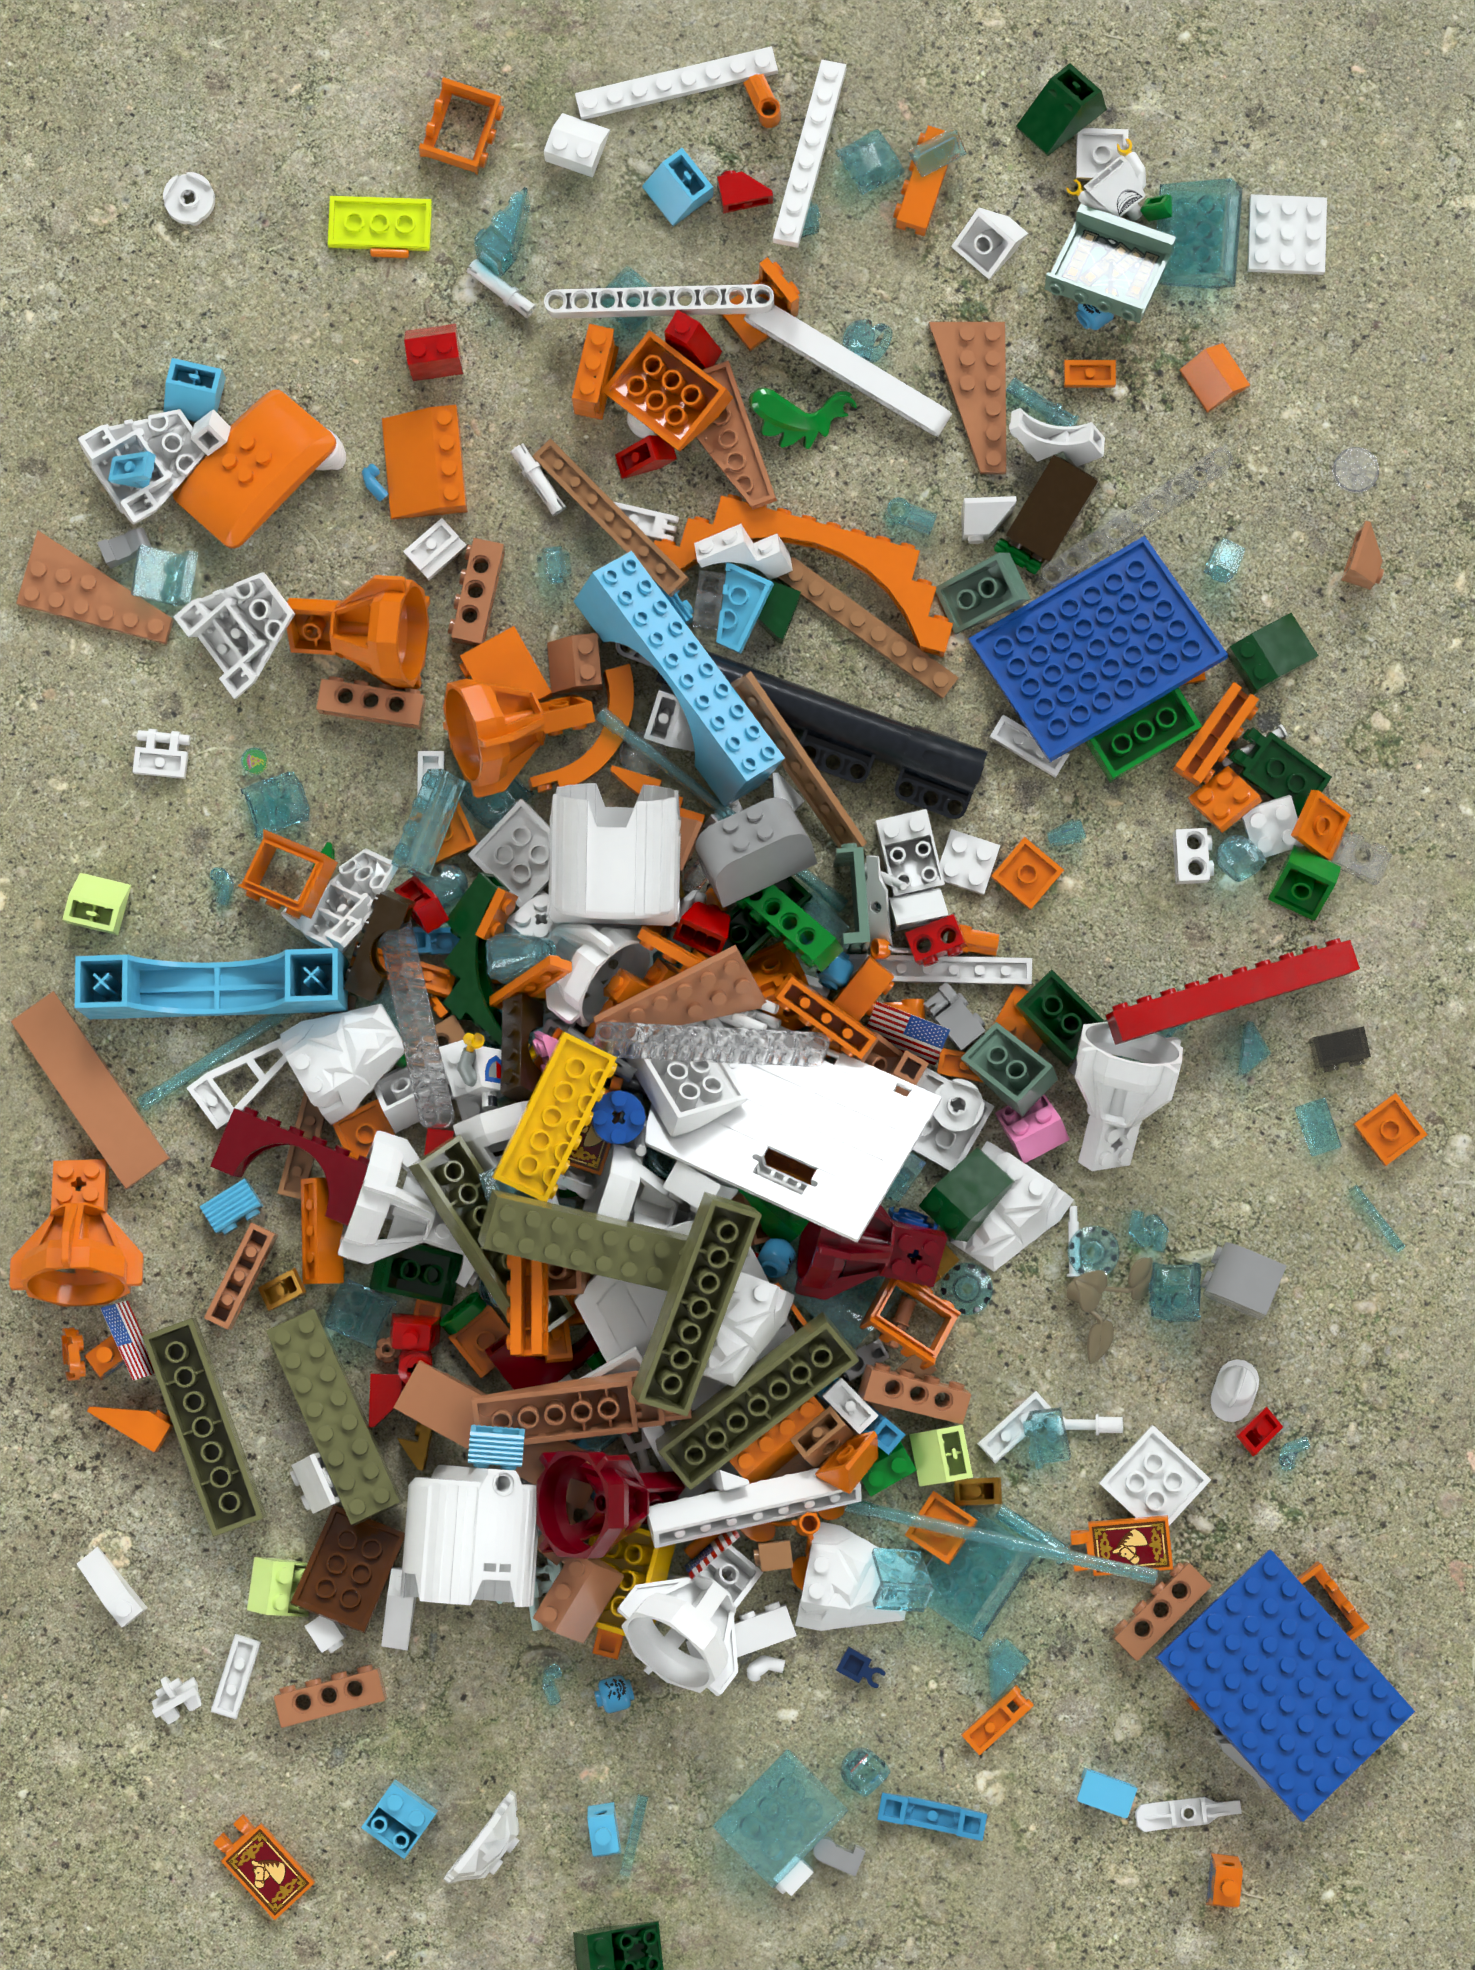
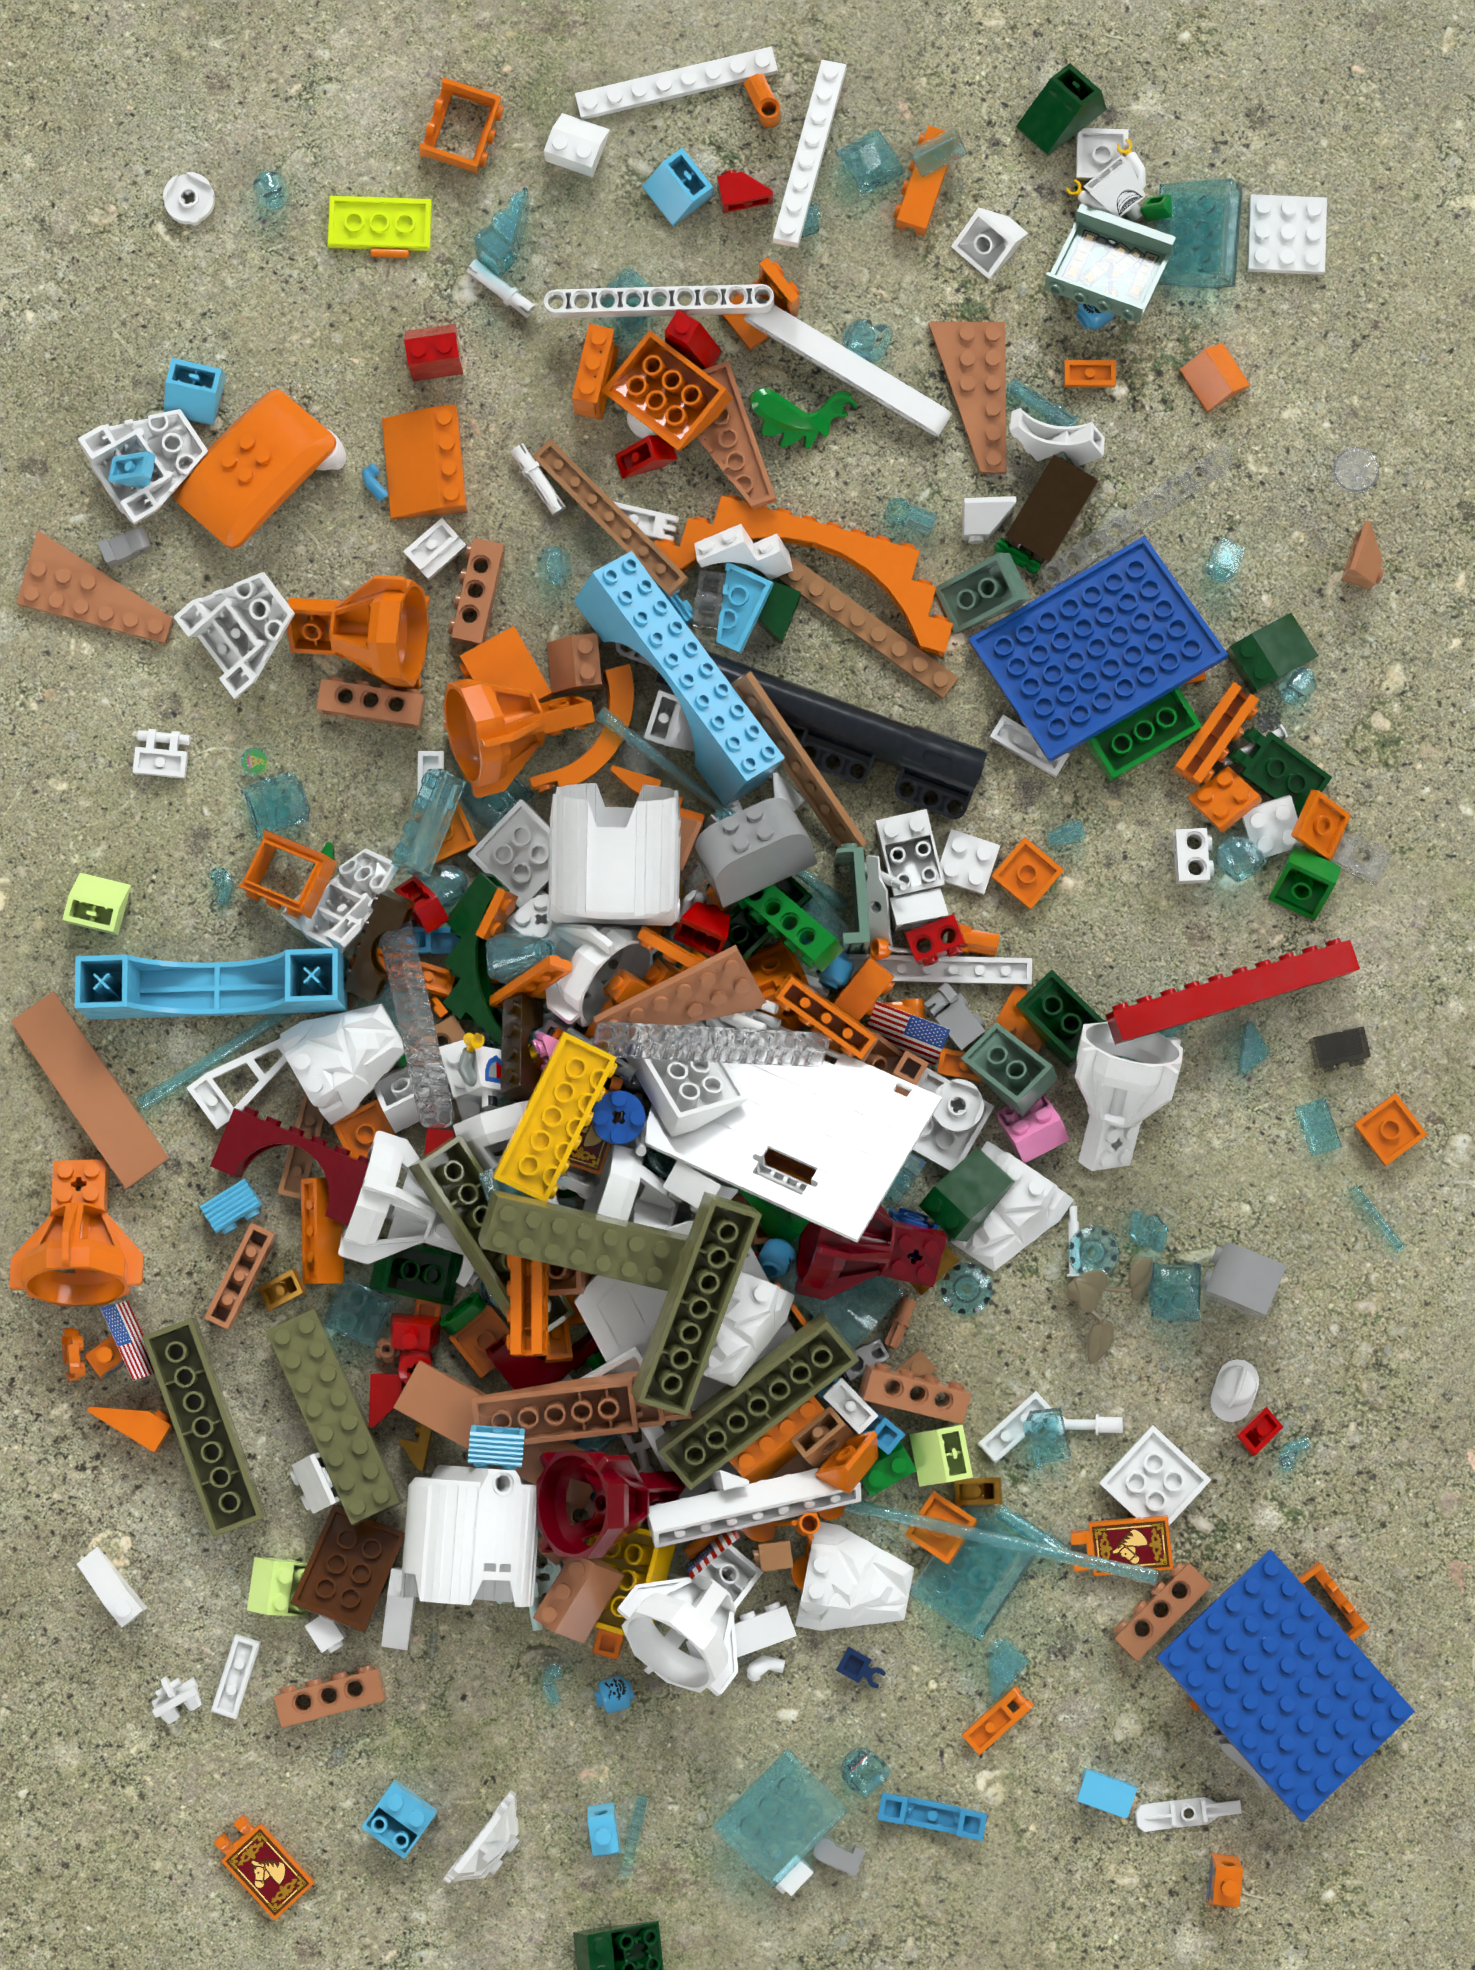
(164, 575): clear light blue bracket -> none
(210, 432): white brick -> none
(270, 190): none -> clear light blue head
(891, 1332): orange window -> none
(903, 1580): clear light blue bracket -> none
(1297, 686): none -> clear light blue head

